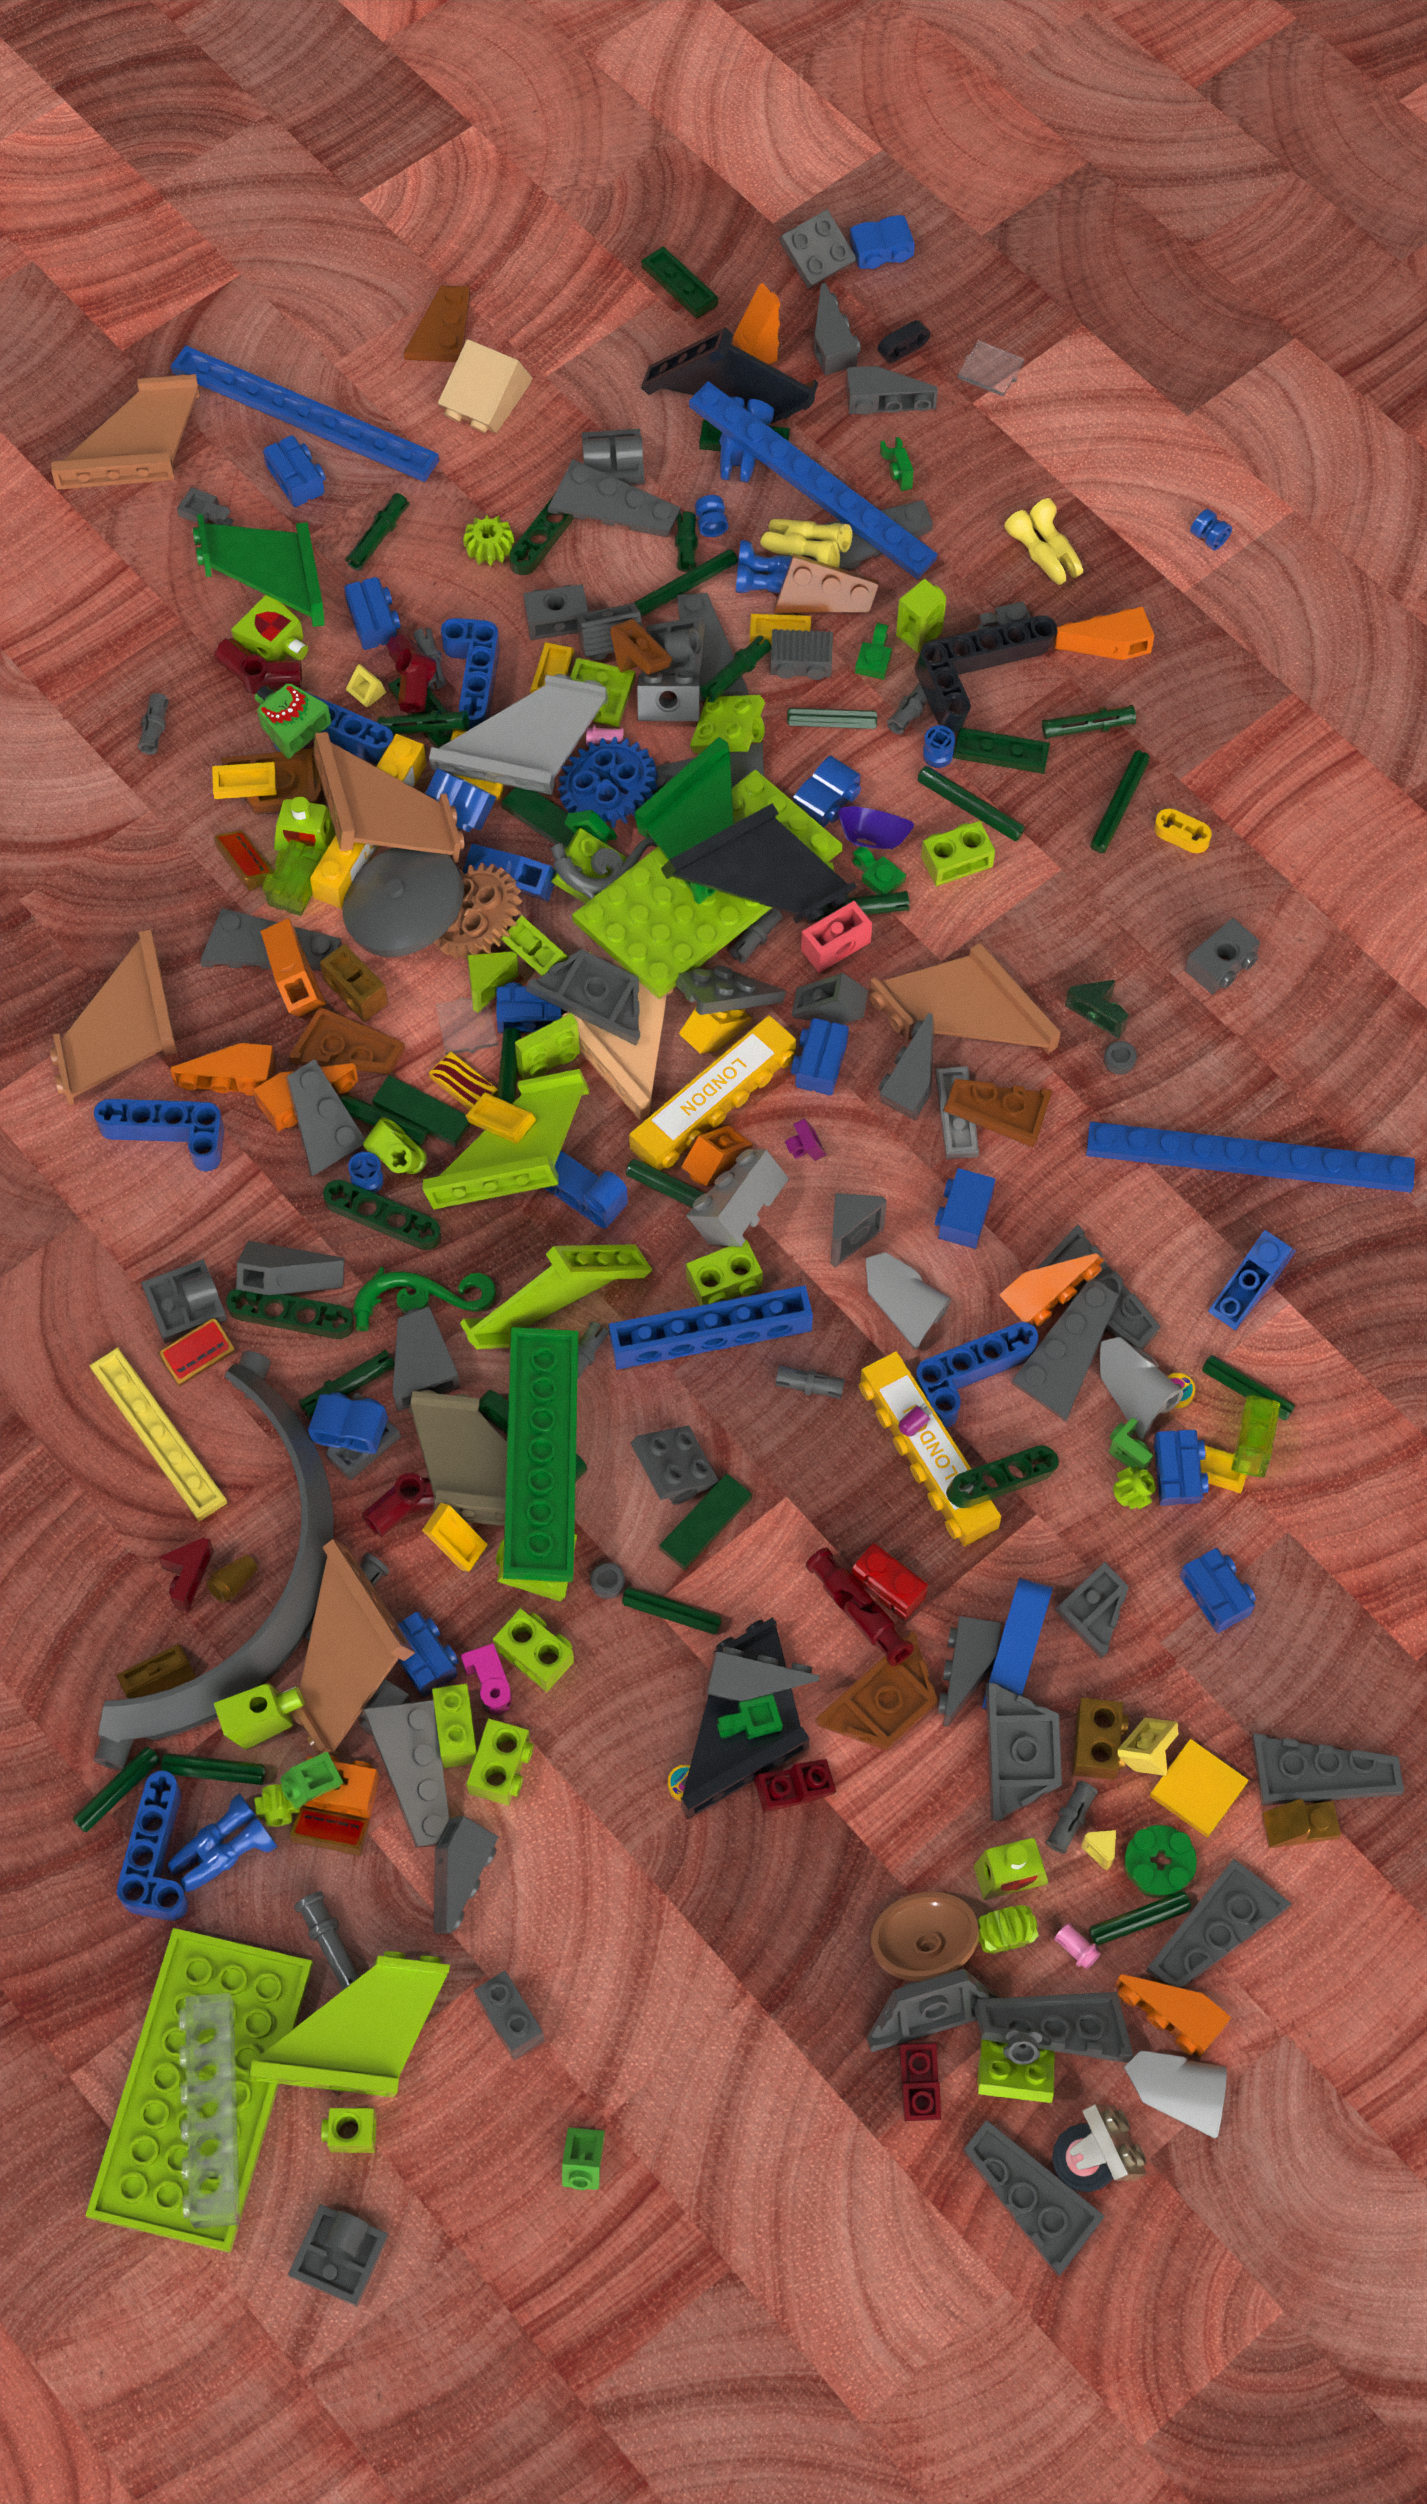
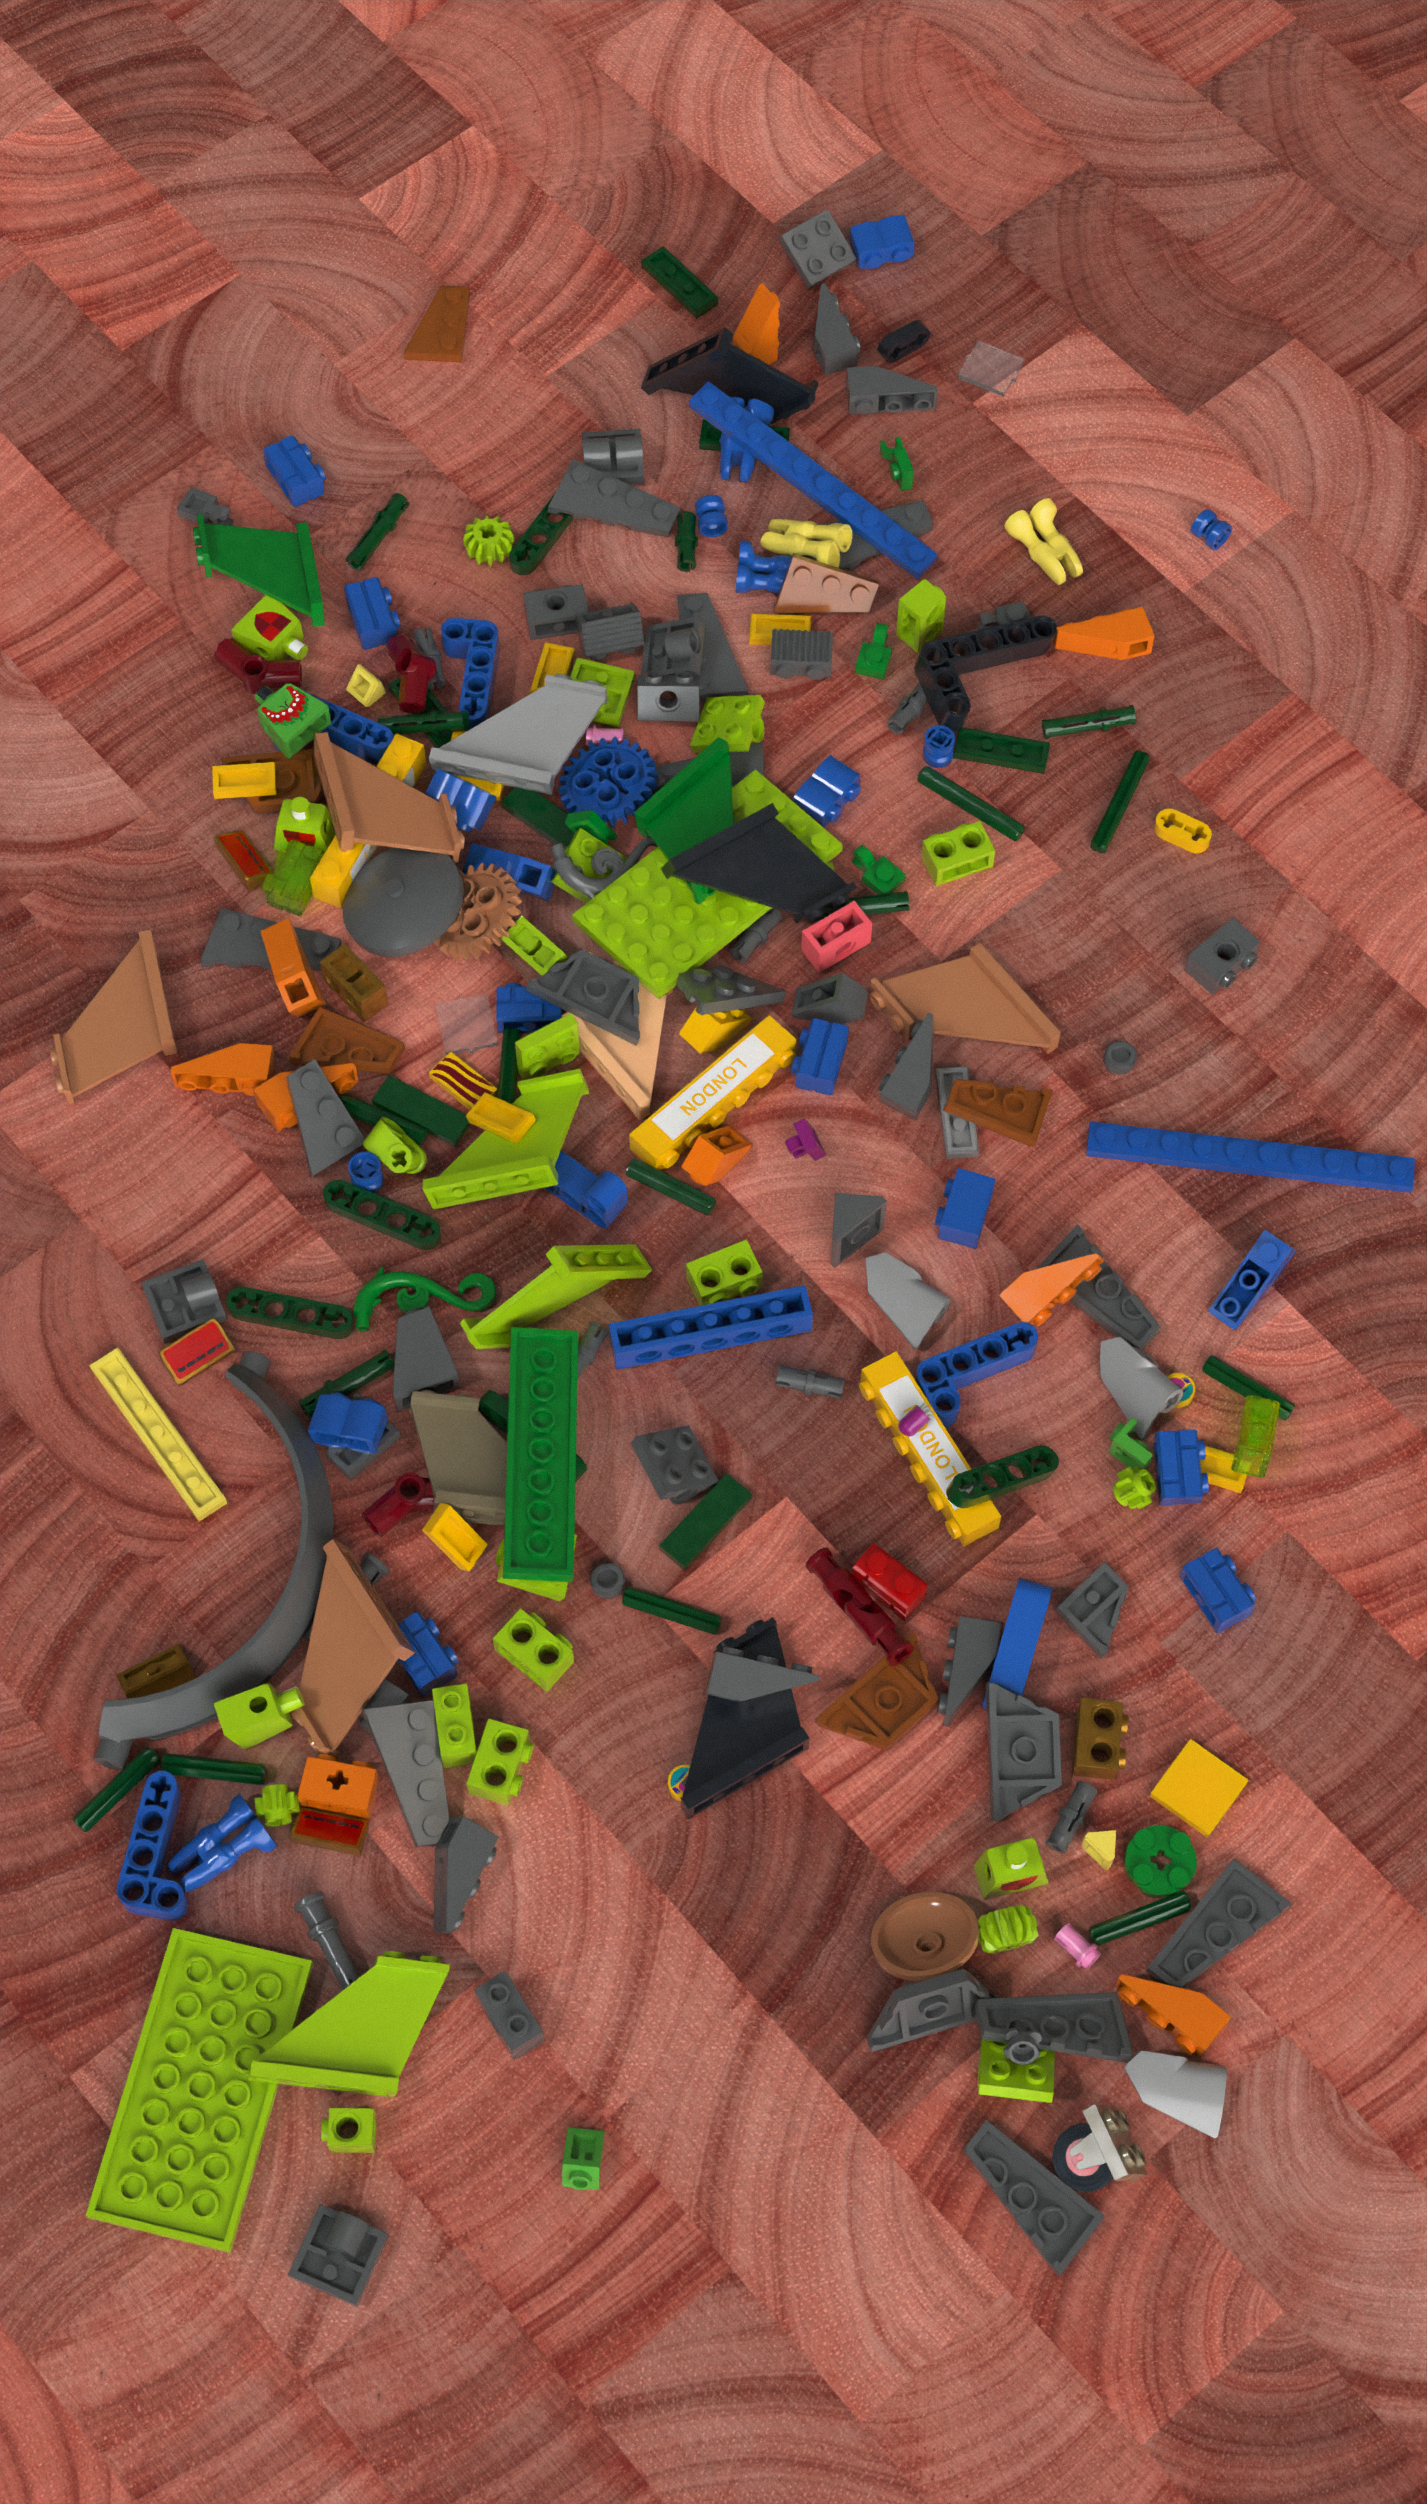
(112, 1123): blue beam -> none
(136, 440): nougat piece -> none
(153, 723): dark grey pin -> none
(191, 1564): dark red slope -> none
(222, 2206): clear brick -> none
(230, 1579): pearl gold cone -> none
(285, 1270): dark grey slope -> none
(306, 414): blue plate -> none
(310, 1780): bright green bracket -> none
(483, 387): tan slope -> none
(488, 973): lime slope -> none
(494, 1686): dark pink leg -> none
(637, 648): dark orange slope -> none
(686, 582): dark green axle -> none
(737, 1198): light grey wedge -> none
(743, 662): dark green pin -> none
(756, 1717): green plate -> none
(795, 1786): dark red slope -> none
(832, 718): axle -> none
(875, 826): dark purple piece -> none
(920, 2081): dark red slope -> none
(1064, 1356): dark grey wing -> none
(1092, 1004): clear green slope -> none
(1147, 1745): light yellow slope -> none
(1301, 1823): pearl gold slope -> none
(1320, 1772): dark grey wing -> none

